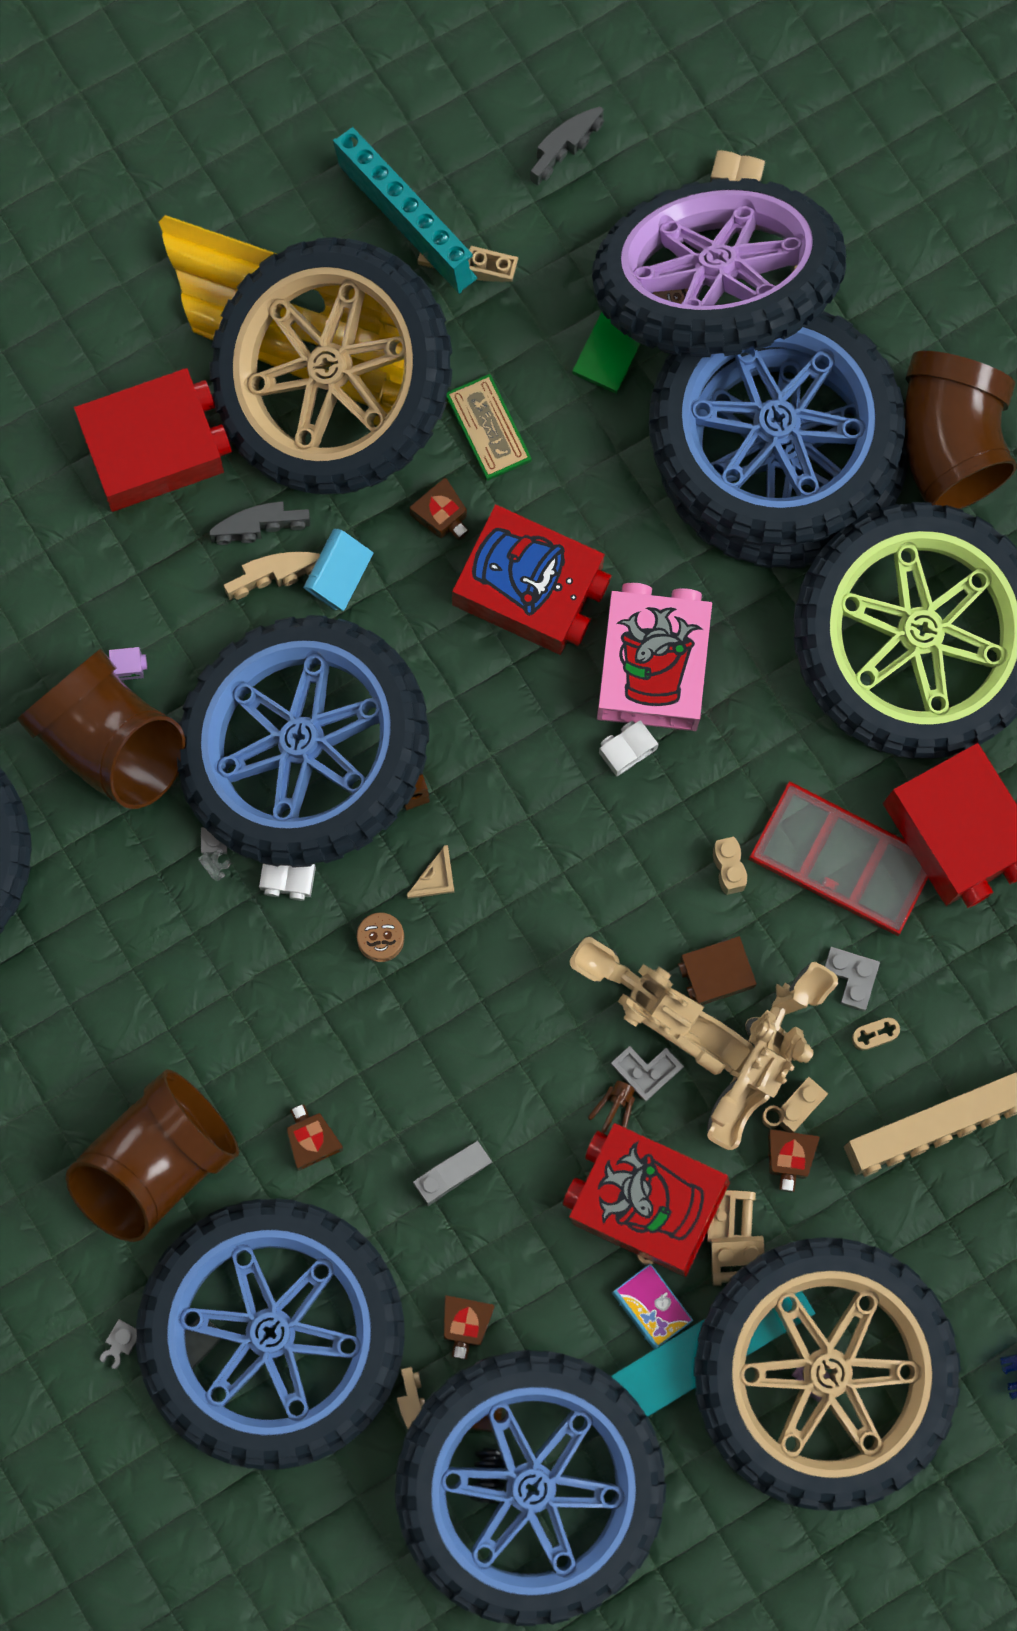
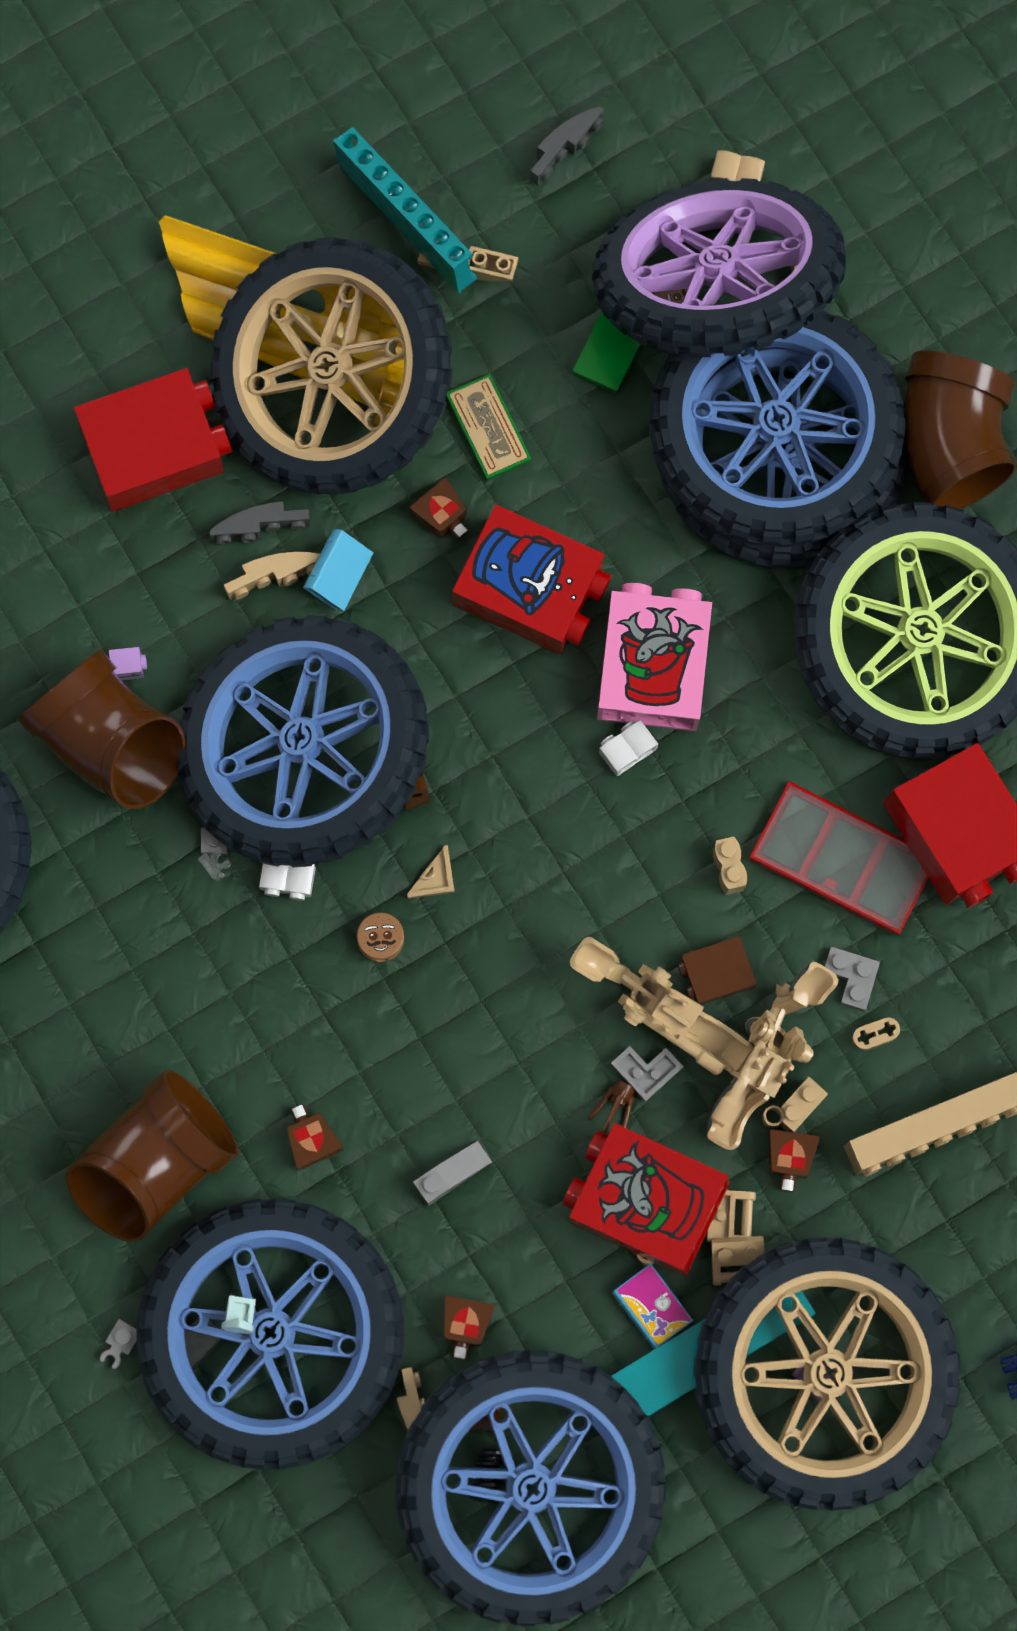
(239, 1315): none -> light aqua tile

